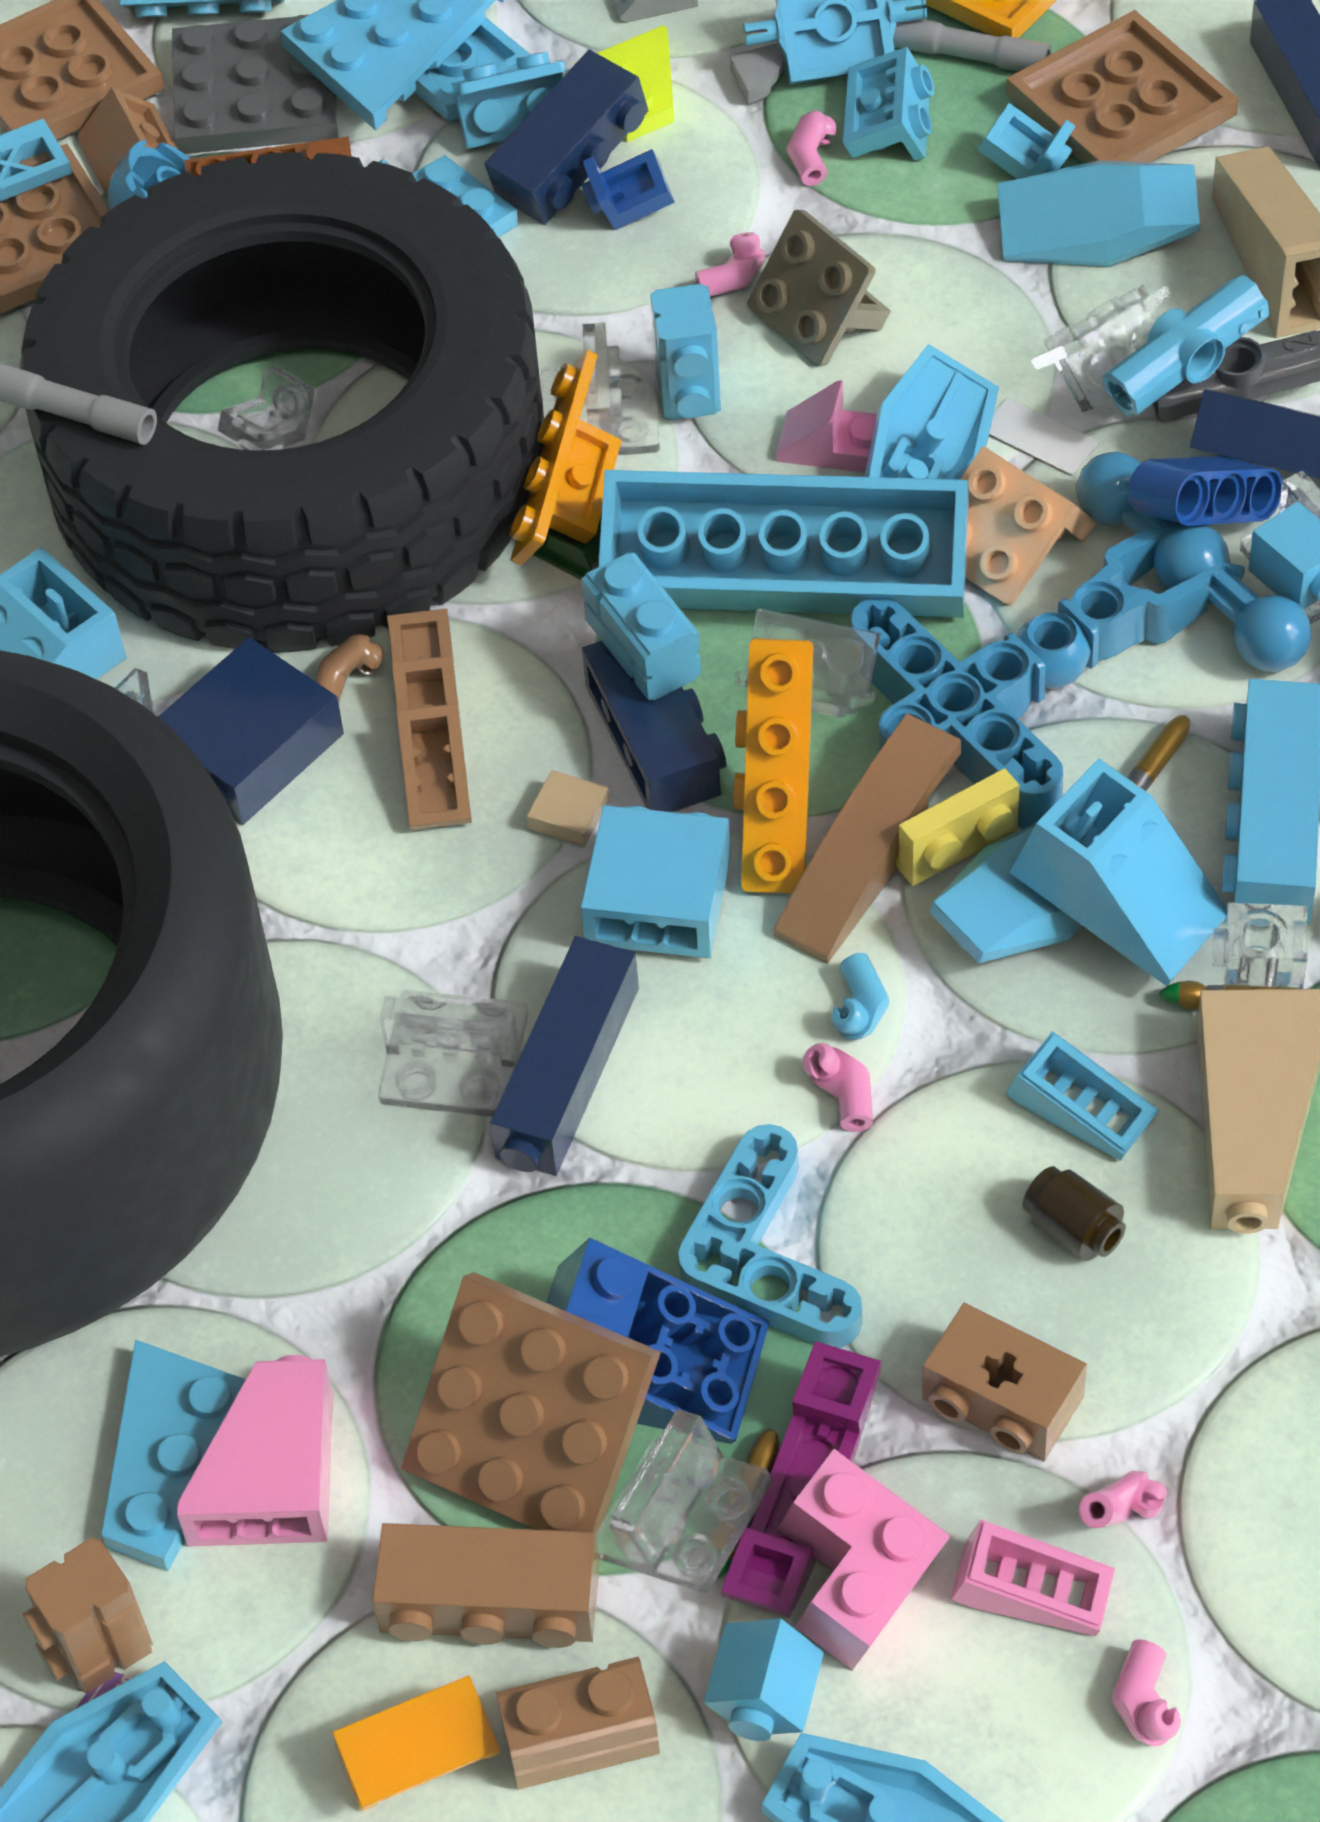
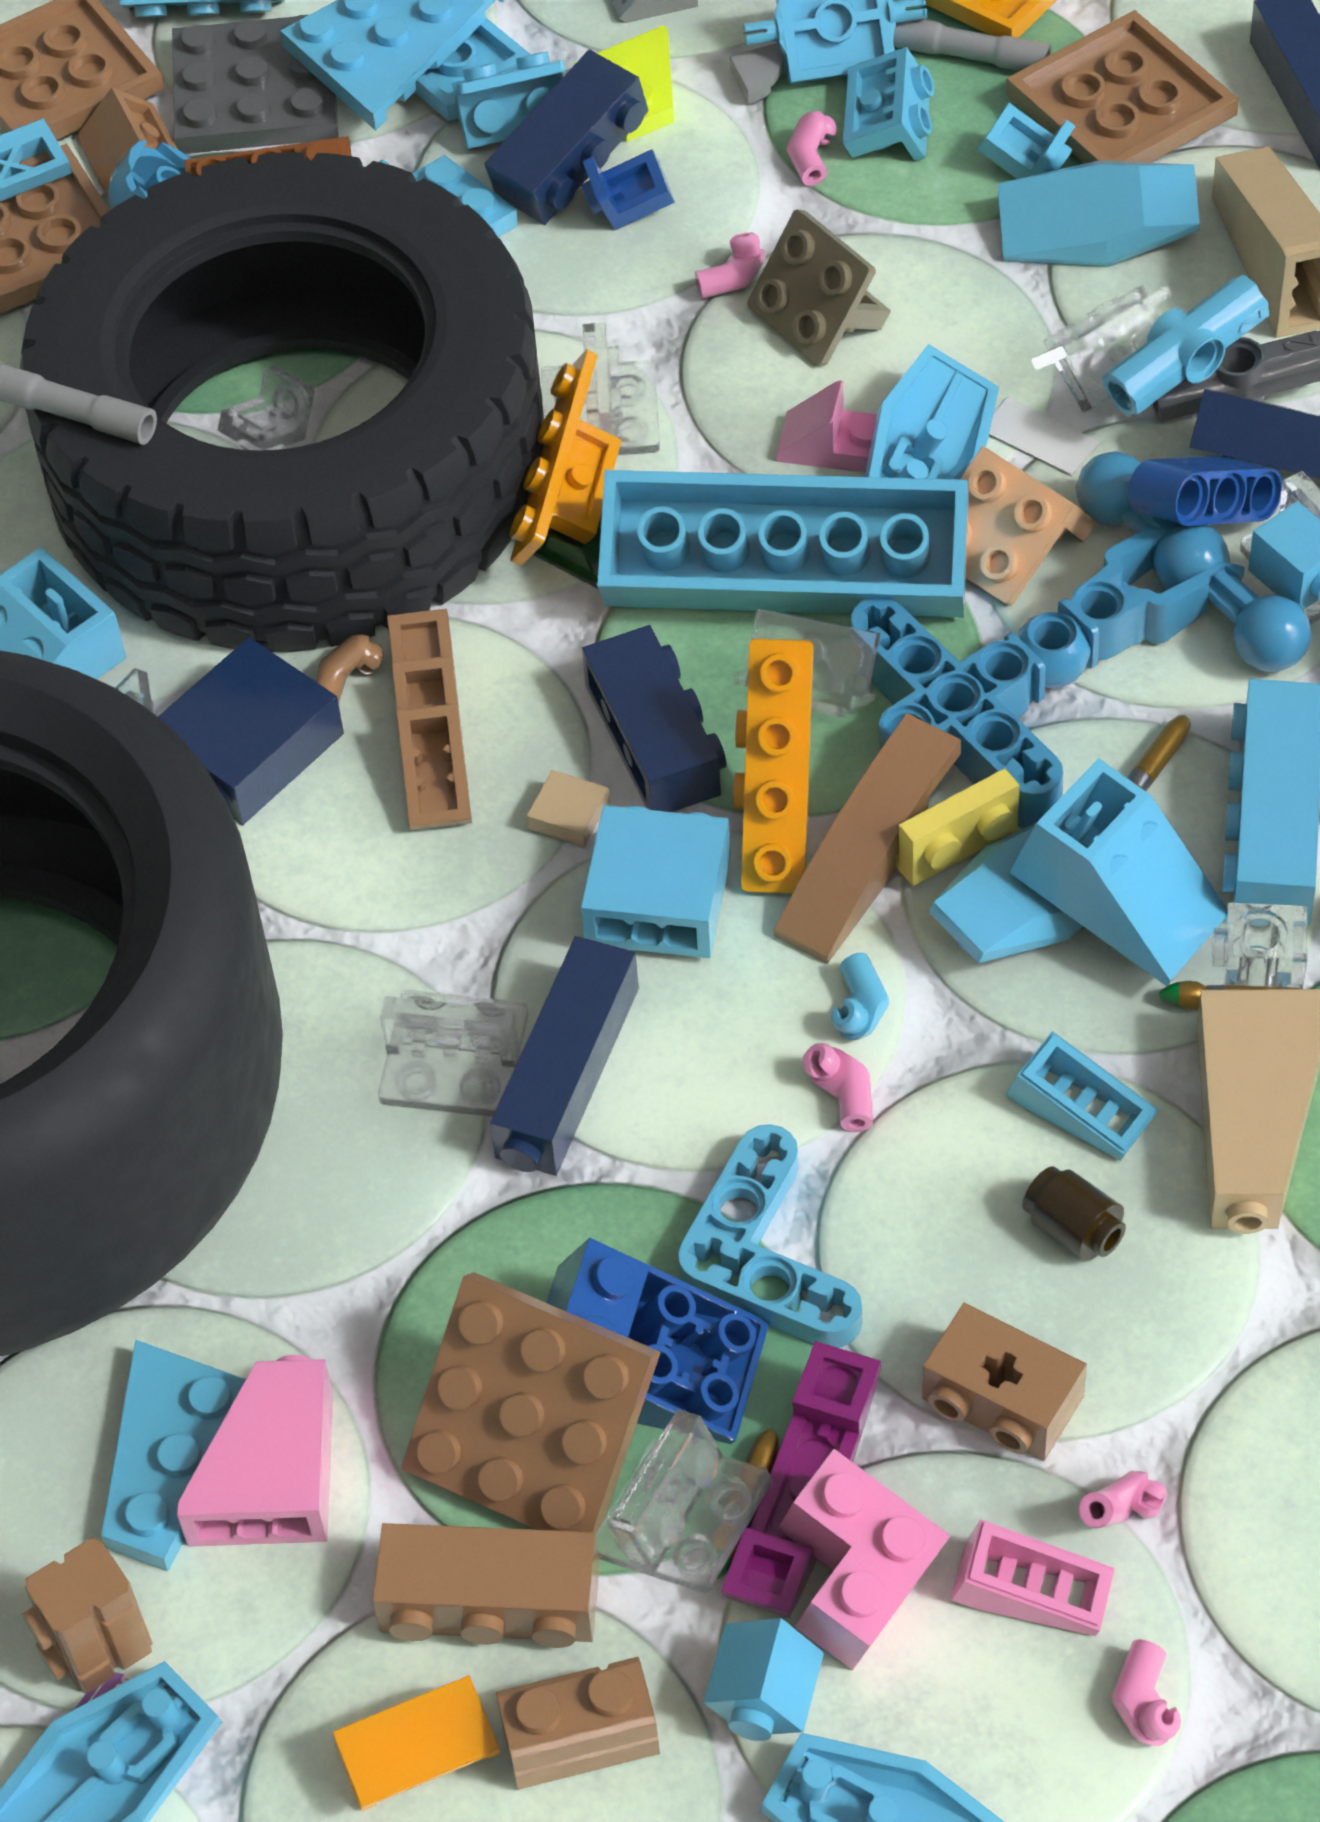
(641, 626): medium azure brick -> none
(686, 351): medium azure brick -> none

